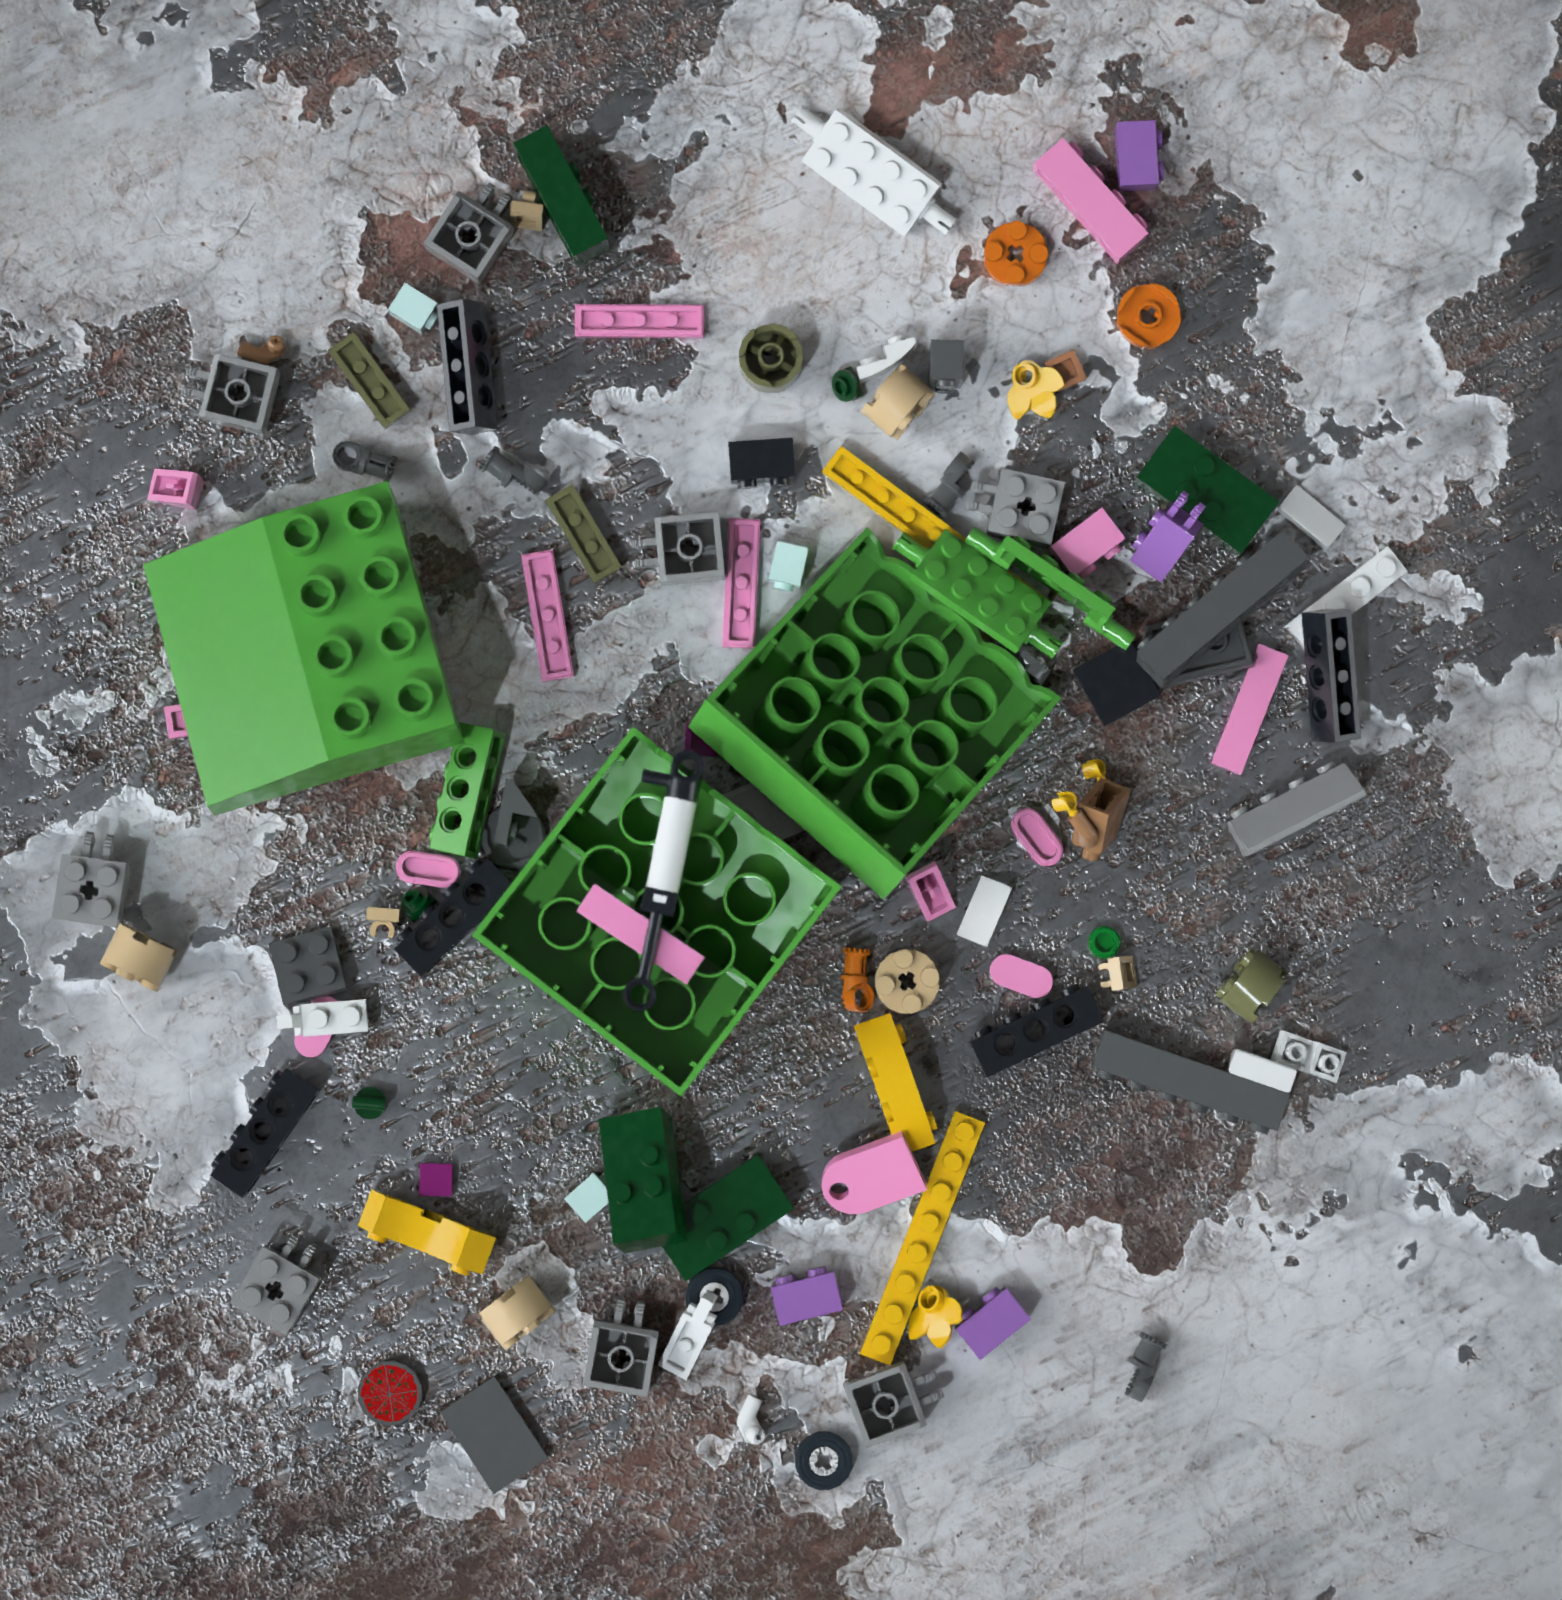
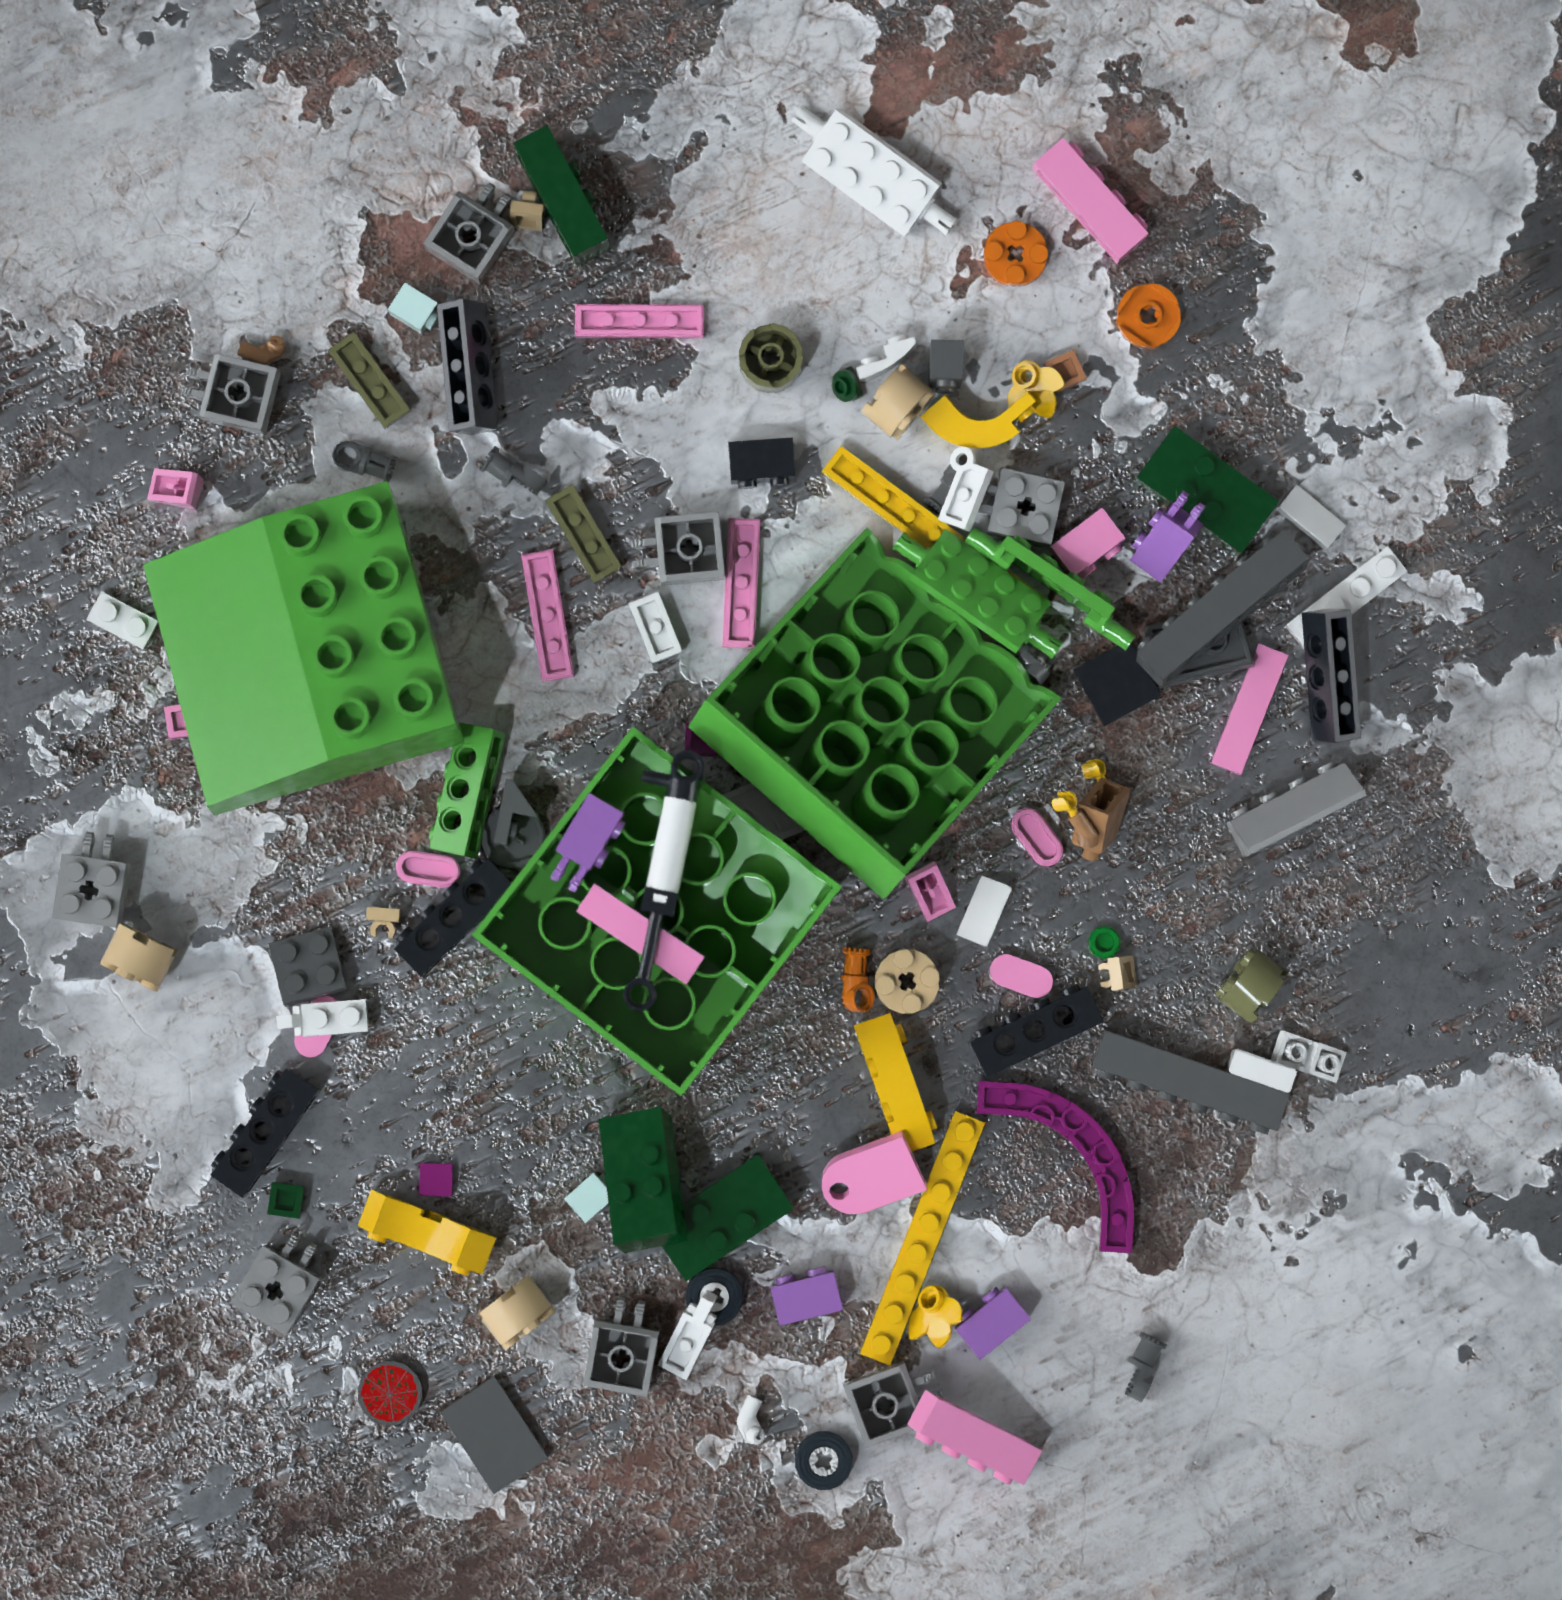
(123, 620): none -> white plate
(286, 1200): none -> dark green plate
(369, 1103): dark green plate -> none
(416, 902): dark green plate -> none
(587, 838): none -> medium lavender hinge
(655, 627): none -> white plate
(787, 566): light aqua brick -> none
(966, 490): none -> white hinge
(968, 432): none -> yellow arch
(973, 1437): none -> bright pink brick
(1086, 1137): none -> magenta plate
(1137, 155): medium lavender brick -> none

